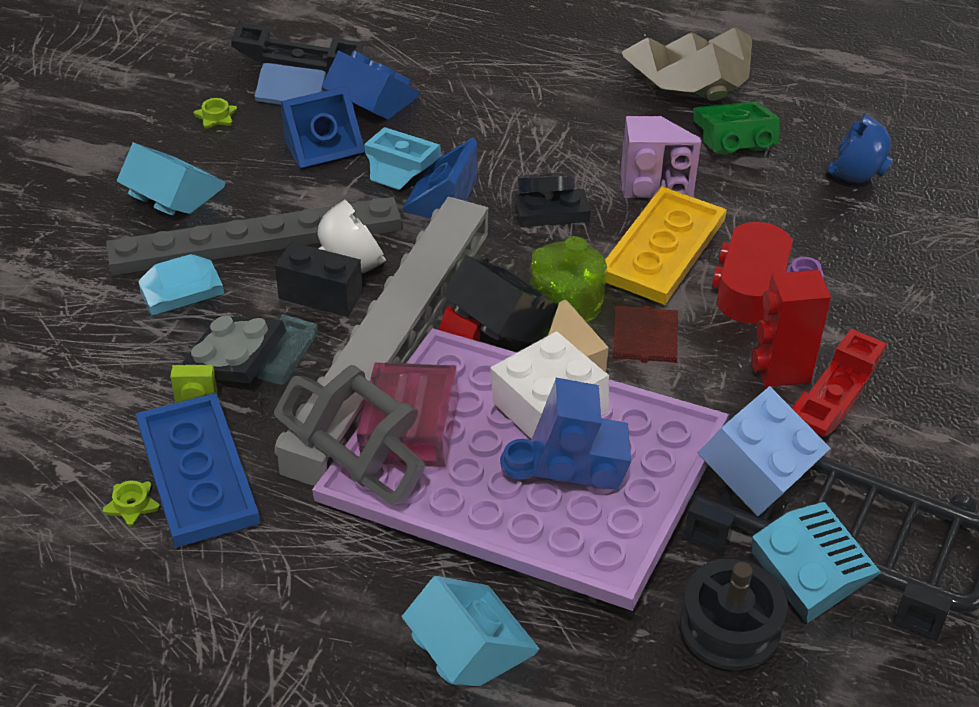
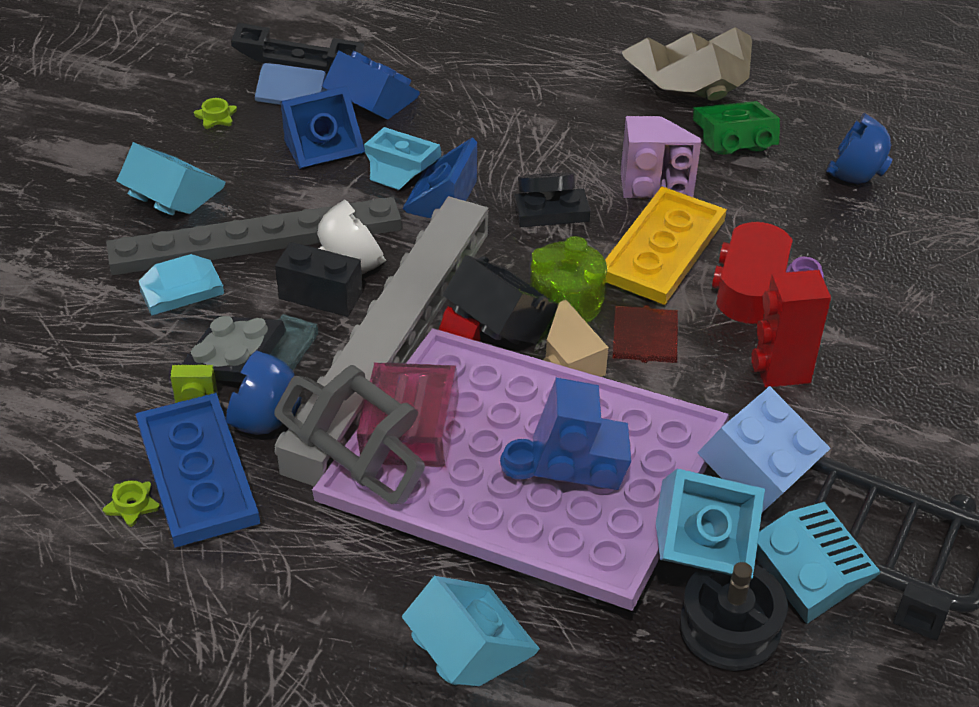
(259, 394): none -> blue cylinder
(526, 378): white brick -> none
(708, 521): none -> medium azure slope
(840, 383): red slope -> none

